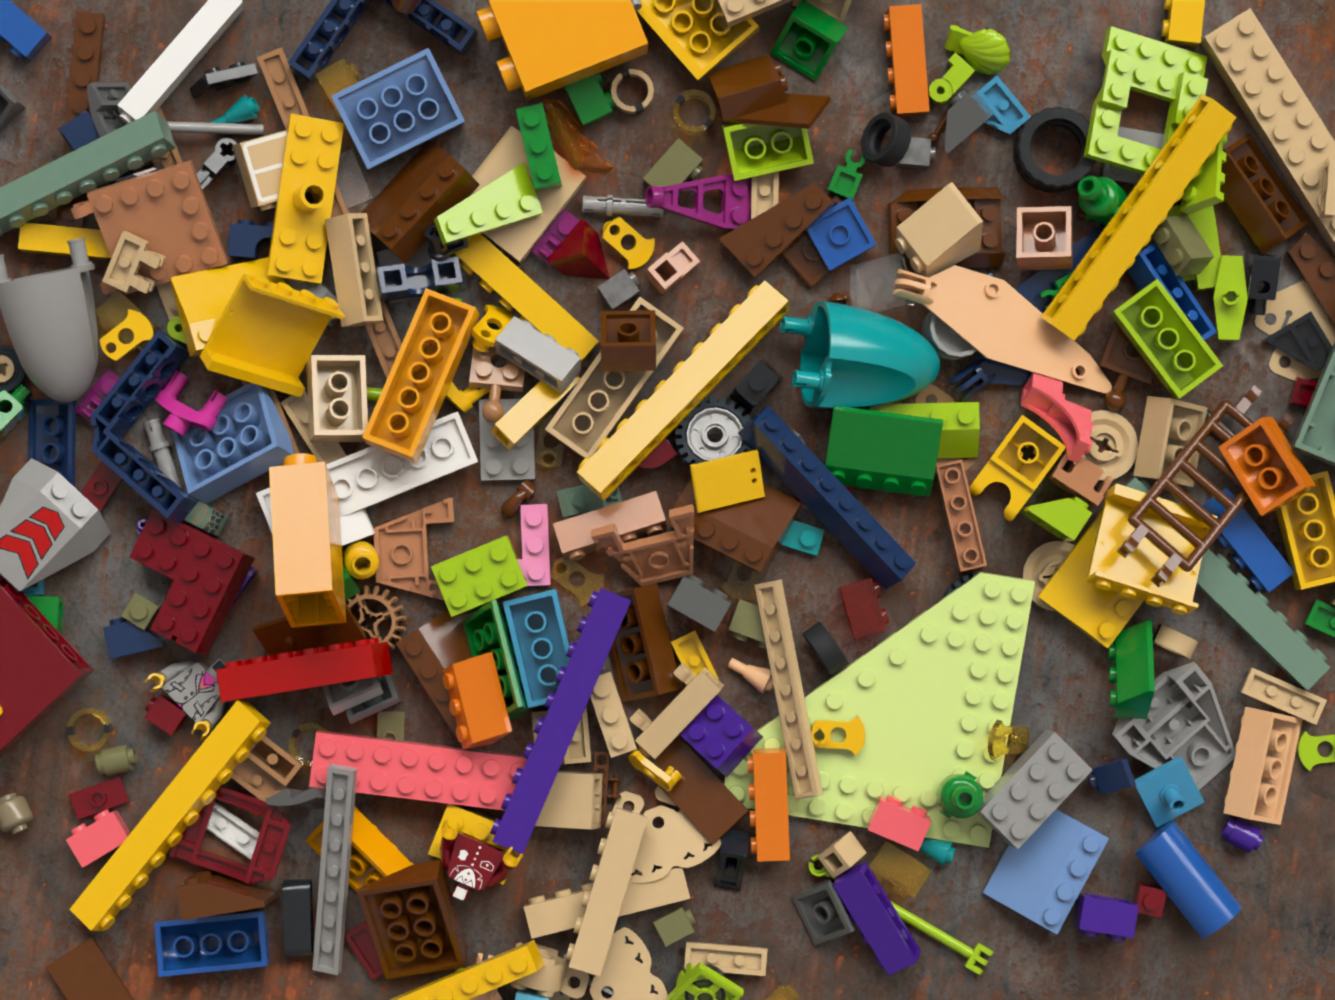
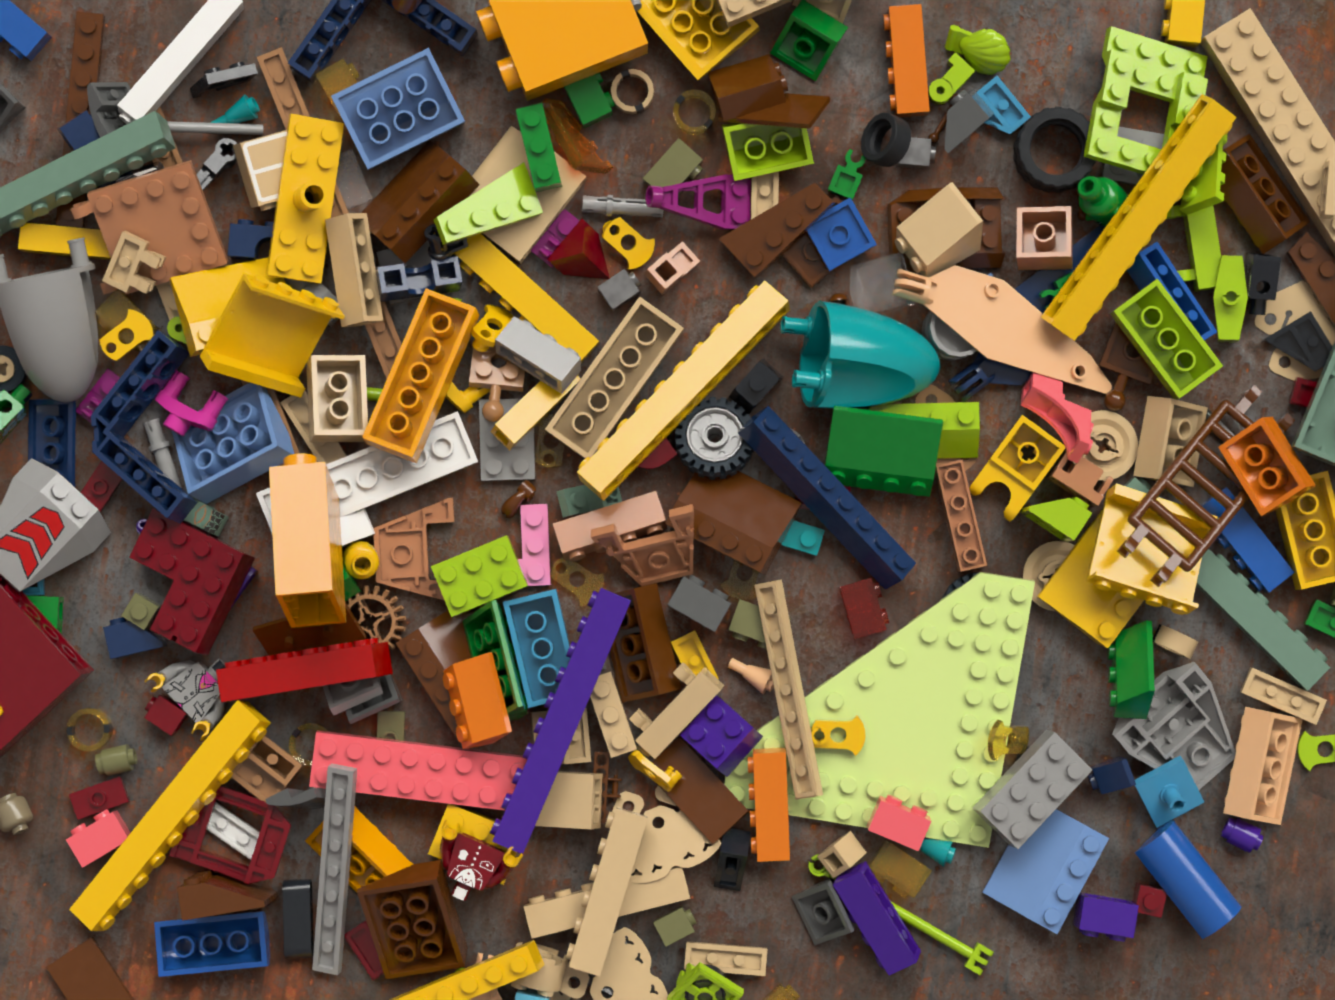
(628, 340): reddish brown slope -> none
(727, 481): yellow container -> none
(825, 648): black tyre -> none
(959, 796): green piece -> none
(1182, 245): olive brick -> none

